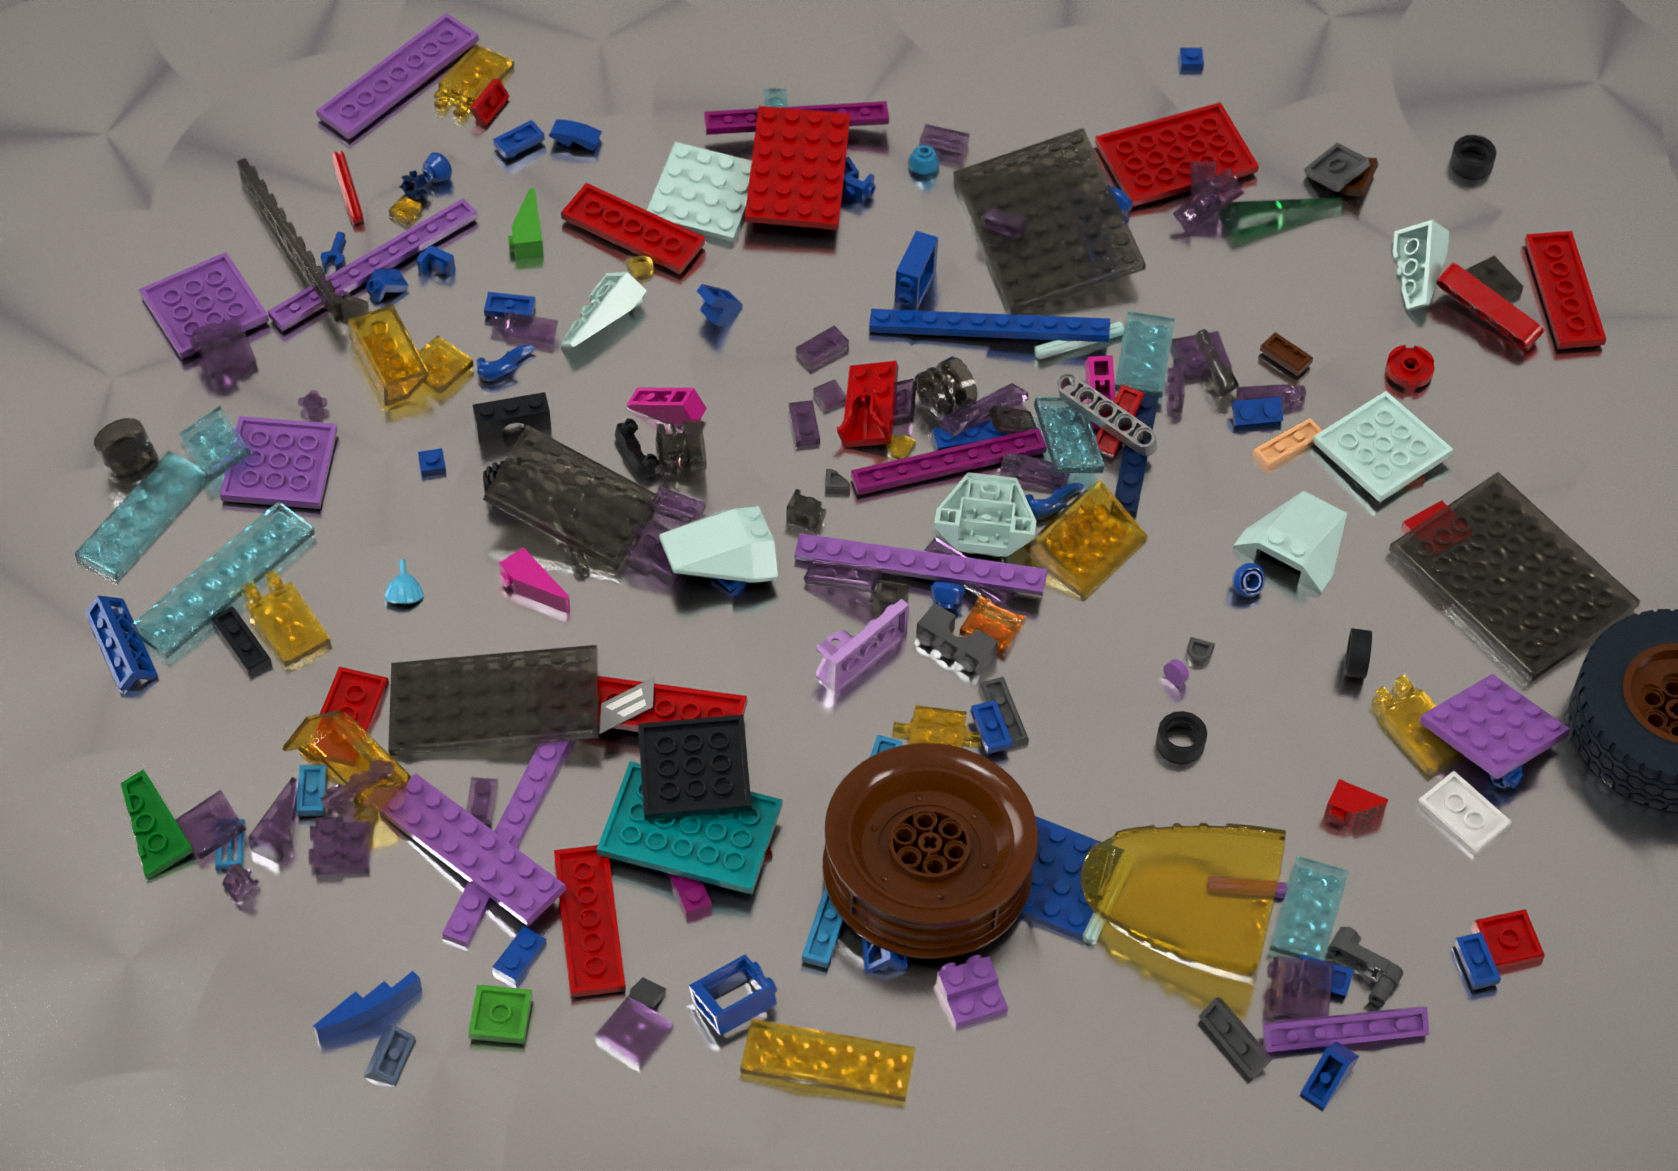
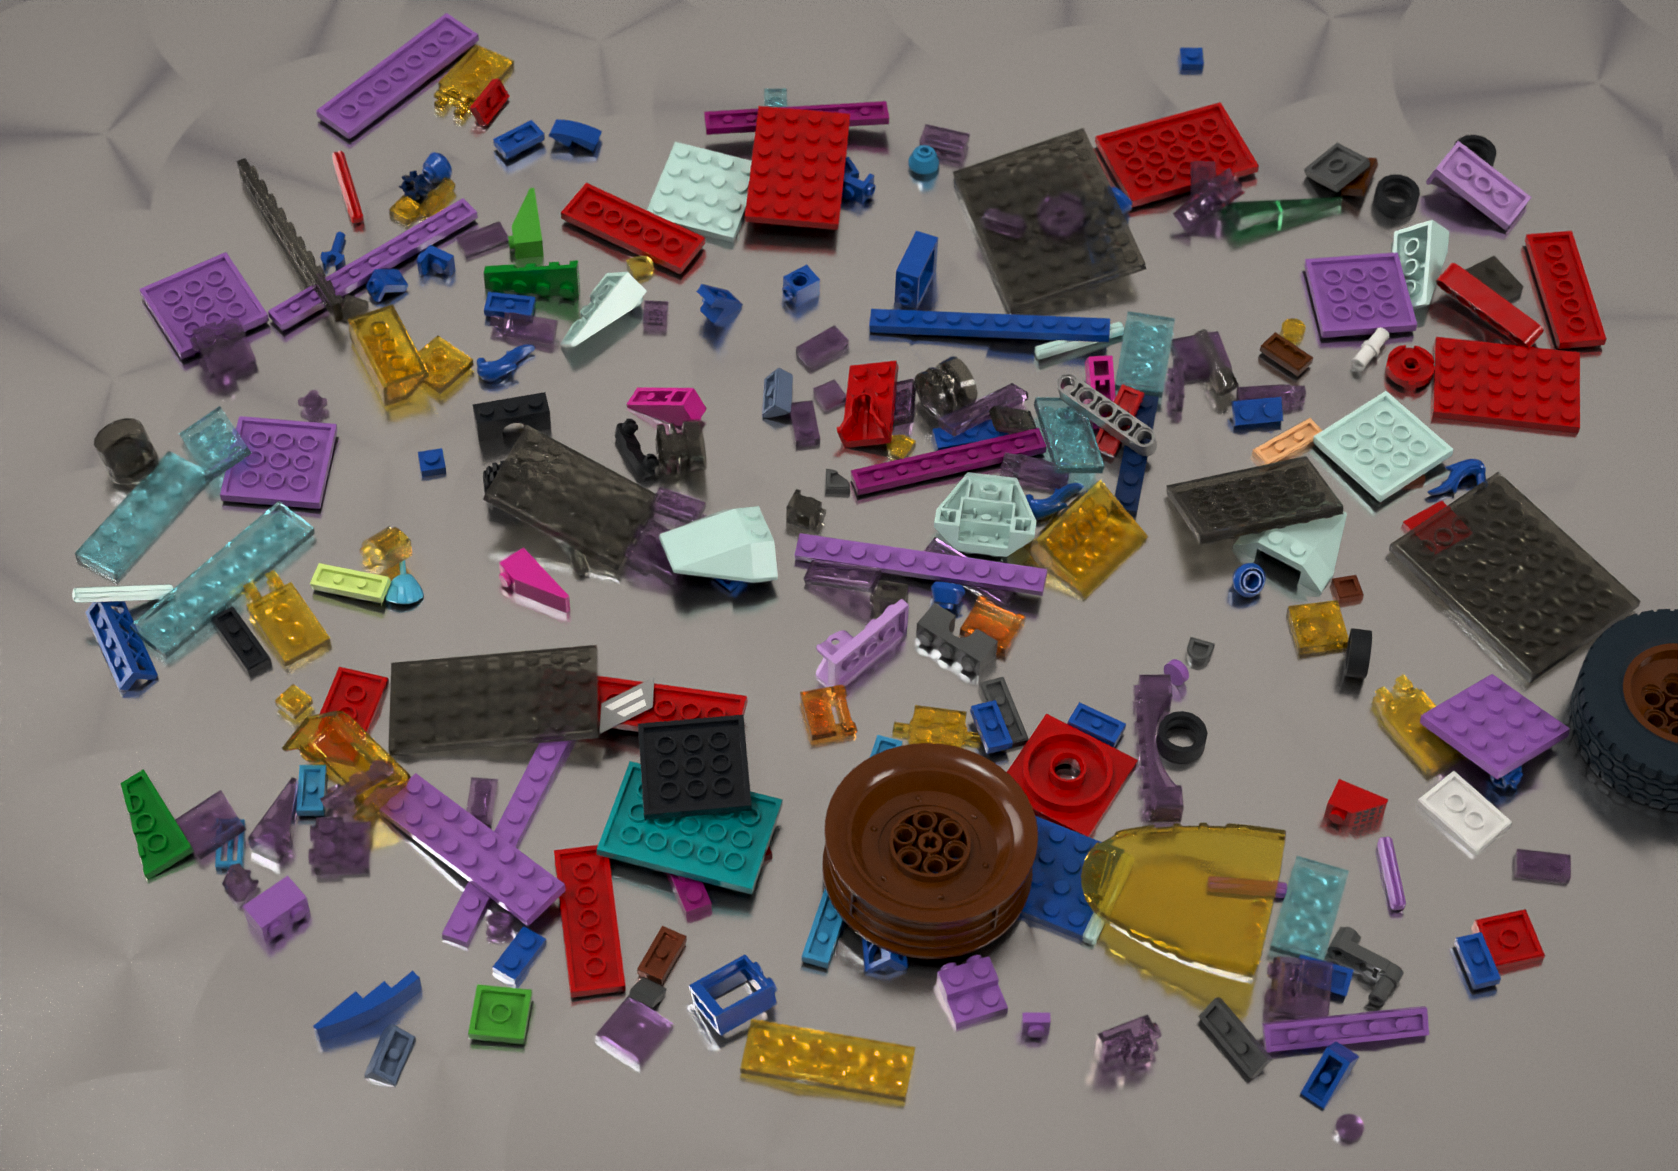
(120, 593): none -> light aqua axle
(276, 908): none -> medium lavender brick
(293, 701): none -> clear yellow plate
(350, 583): none -> yellowish green plate
(386, 548): none -> clear yellow brick
(436, 197): none -> clear yellow pin
(482, 239): none -> clear purple tile
(499, 918): none -> clear purple plate
(534, 279): none -> green wing
(655, 313): none -> clear purple plate
(661, 955): none -> copper plate
(777, 393): none -> sand blue slope
(801, 285): none -> blue brick
(820, 715): none -> clear orange plate
(1035, 1024): none -> medium lavender plate
(1064, 225): none -> clear purple plate
(1076, 802): none -> red piece
(1097, 724): none -> blue plate
(1130, 1041): none -> clear purple plate
(1163, 796): none -> clear purple arch
(1254, 500): none -> clear smoke plate
(1293, 330): none -> clear yellow tile
(1318, 626): none -> clear yellow plate
(1347, 589): none -> copper tile
(1349, 1128): none -> clear purple tile
(1360, 294): none -> medium lavender plate
(1370, 349): none -> white pin
(1391, 873): none -> medium lavender axle
(1400, 183): none -> black tyre
(1458, 471): none -> blue piece
(1473, 179): none -> lavender plate
(1506, 385): none -> red plate
(1543, 865): none -> clear purple plate

